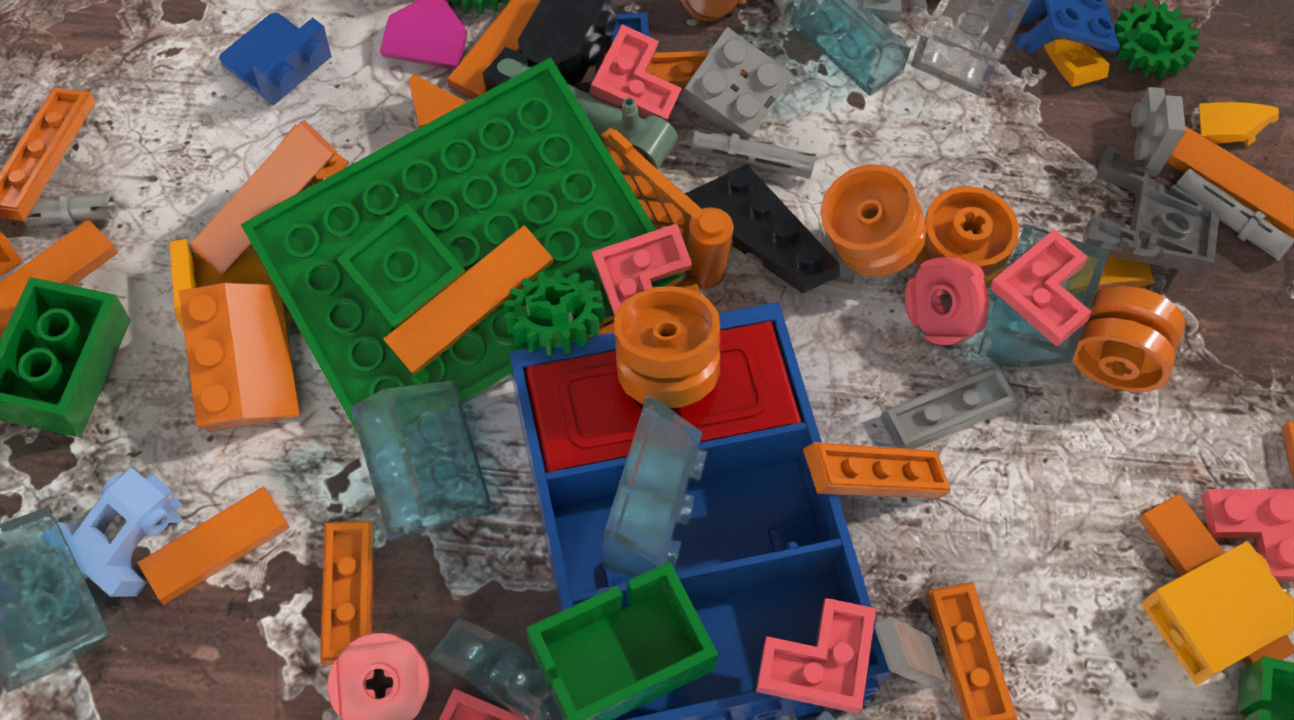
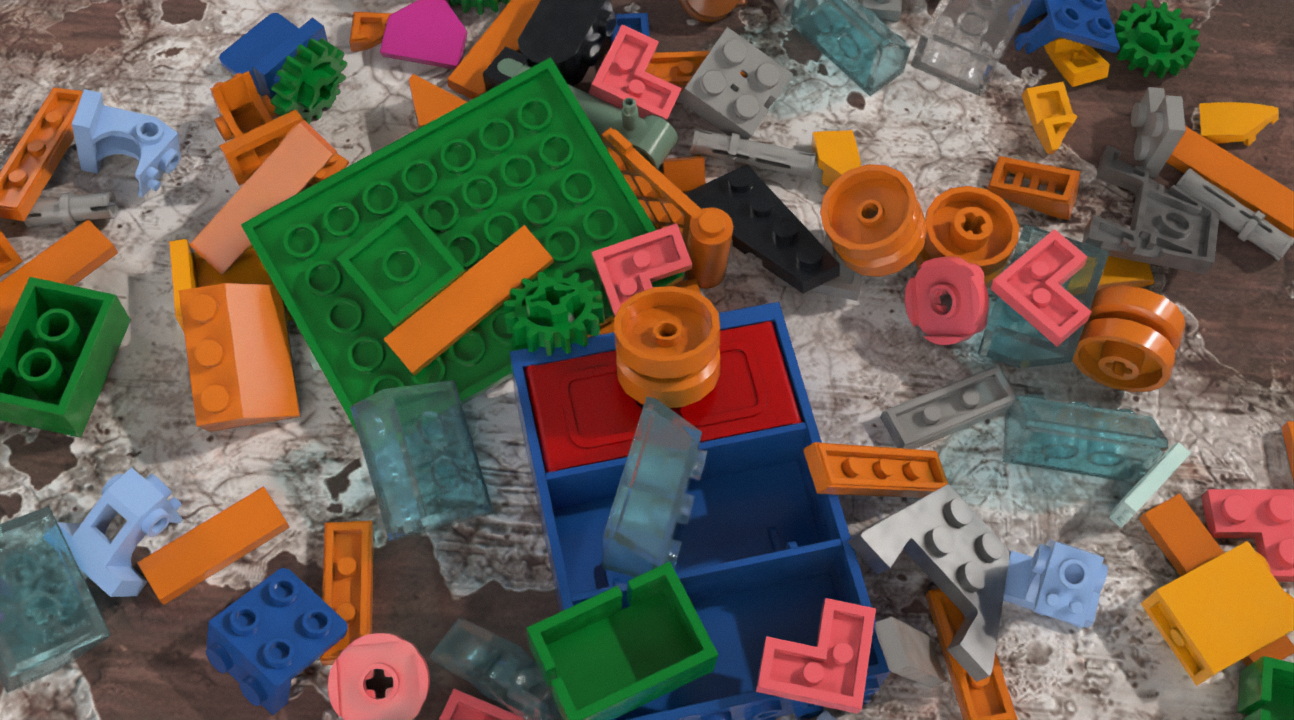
(111, 130): none -> light blue tile
(249, 124): none -> orange tile
(272, 637): none -> blue bracket
(309, 80): none -> green gear
(367, 30): none -> orange tile
(685, 171): none -> orange slope
(835, 153): none -> light orange slope
(959, 558): none -> flat silver wing
(1043, 201): none -> orange slope
(1049, 113): none -> light orange slope
(1063, 577): none -> light blue tile
(1081, 438): none -> clear light blue slope
(1149, 484): none -> light aqua tile

